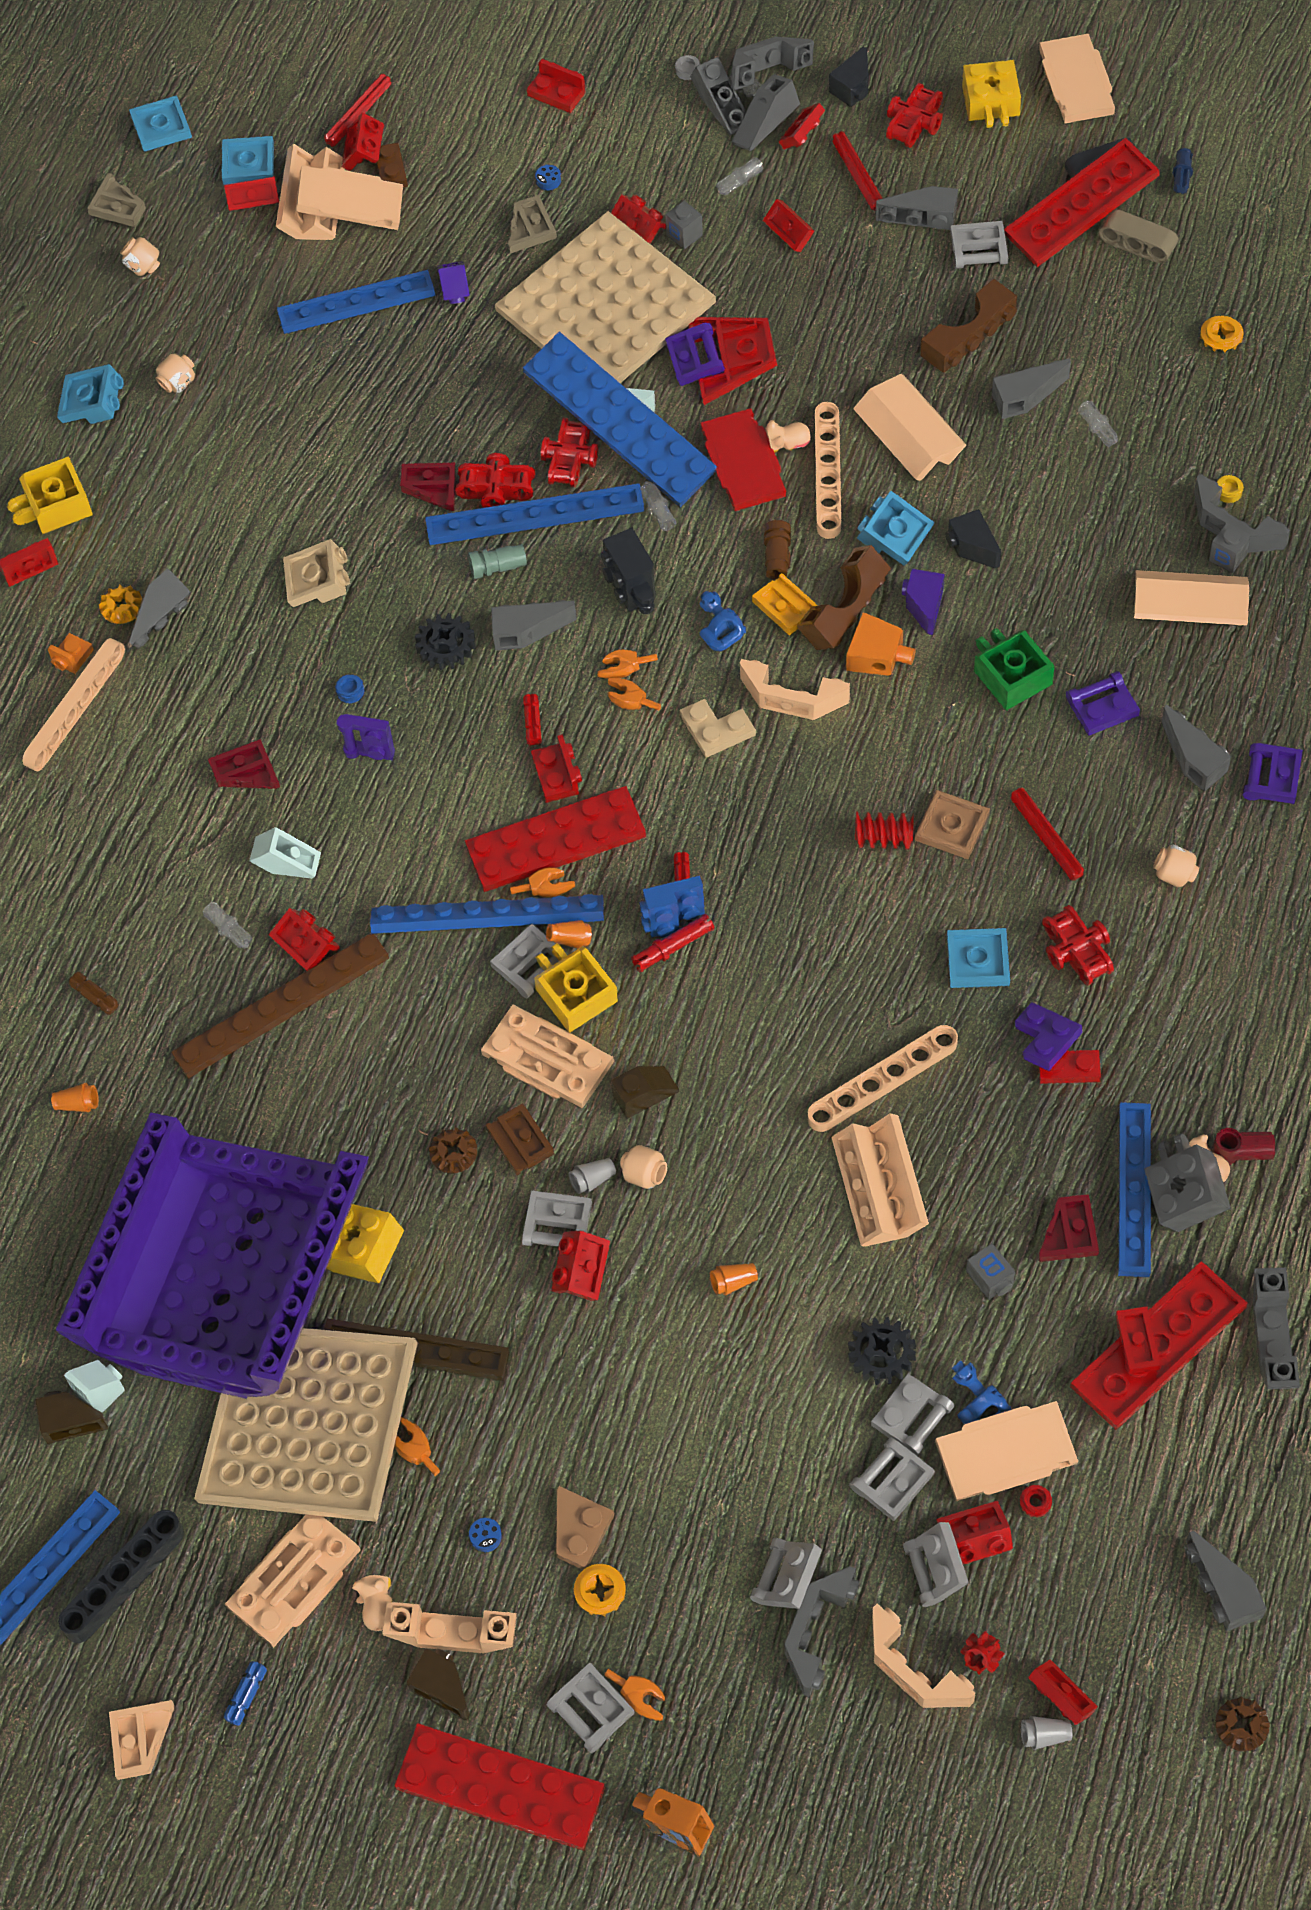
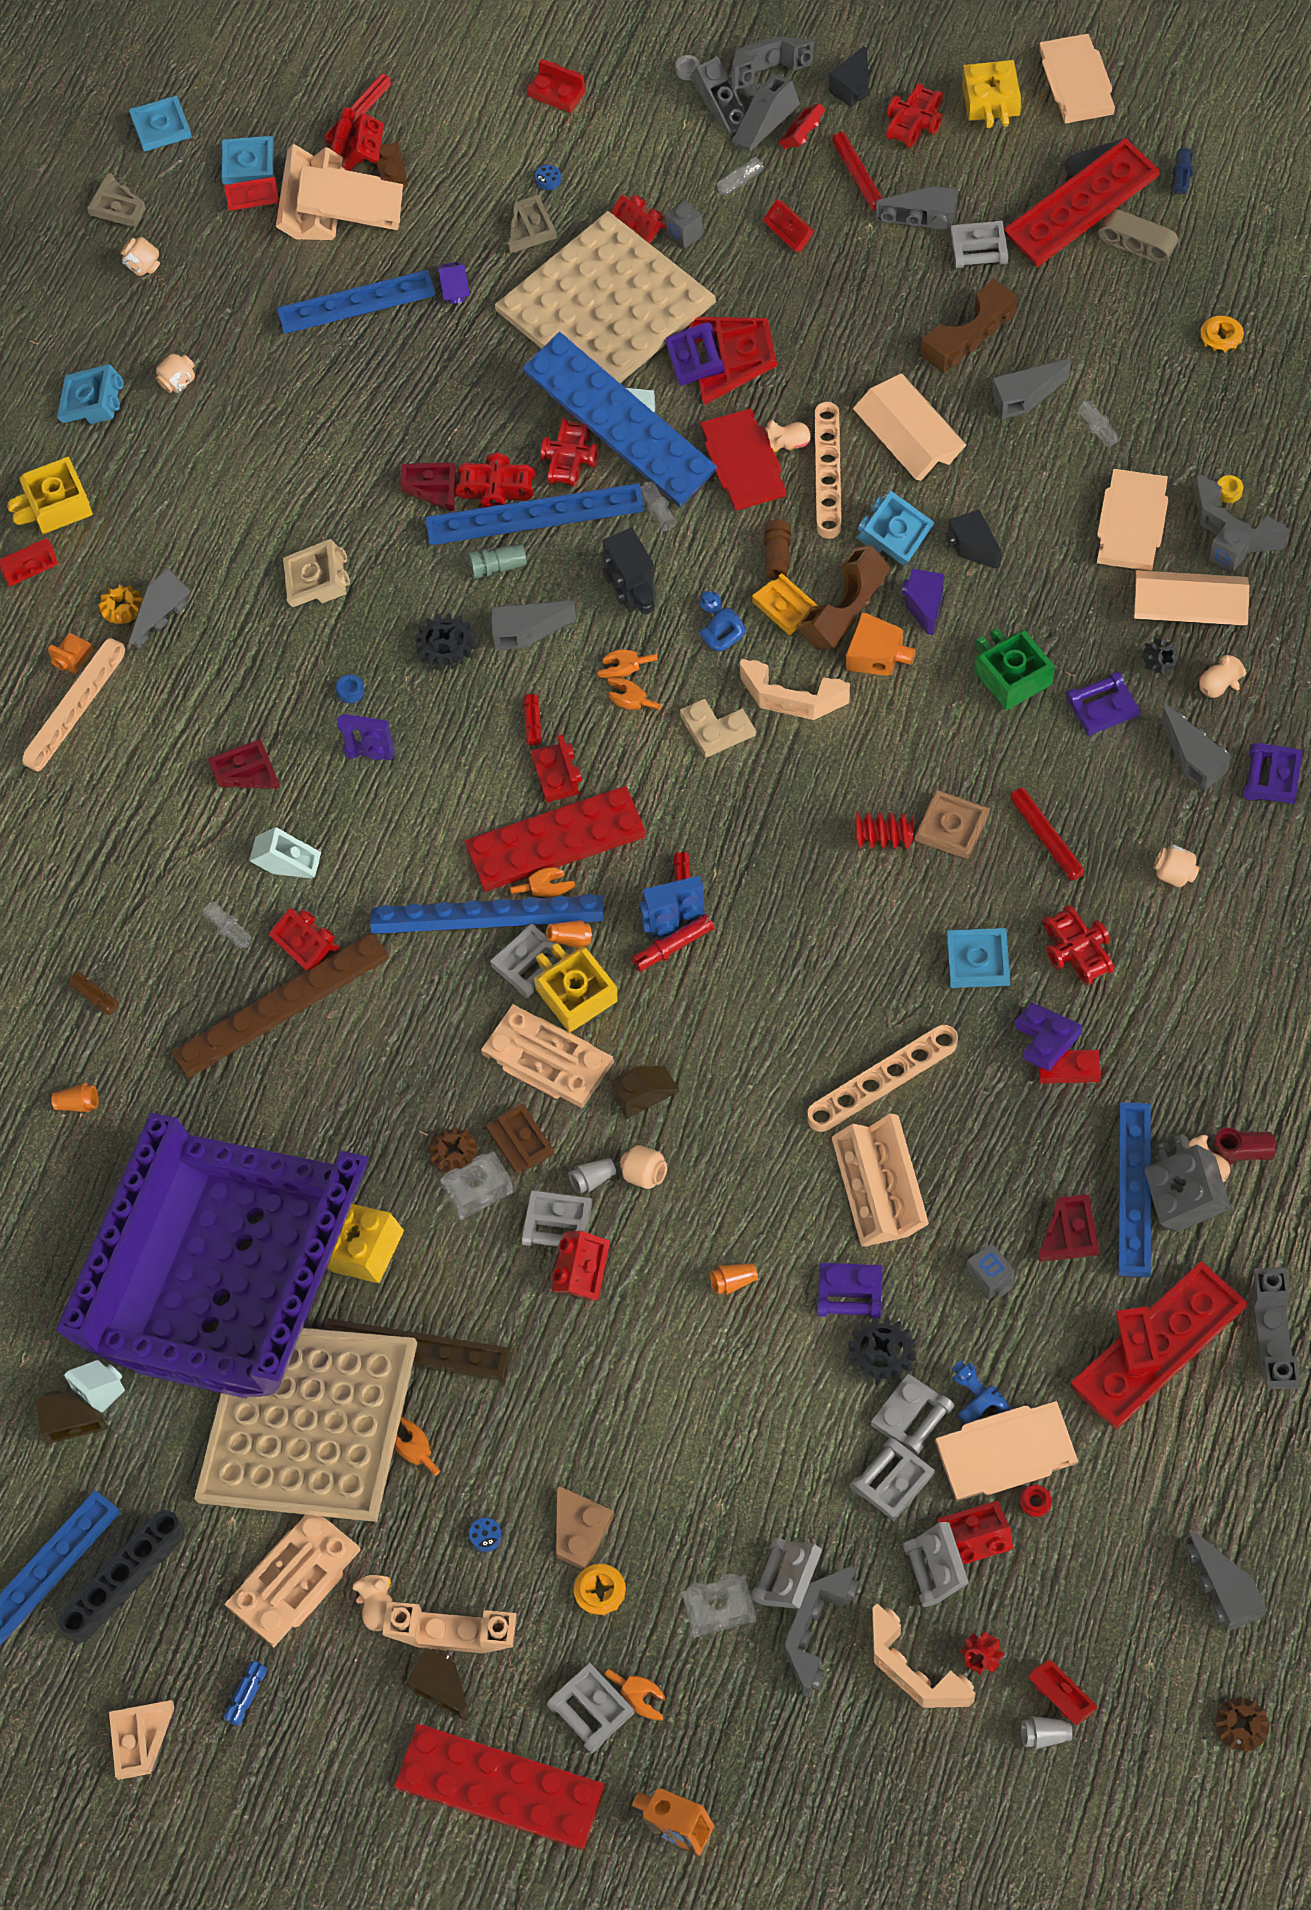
(343, 130): none -> red axle
(469, 1200): none -> clear brick
(707, 1620): none -> clear brick
(852, 1282): none -> dark purple plate
(1132, 519): none -> light nougat piece
(1159, 655): none -> black gear
(1219, 677): none -> light nougat animal

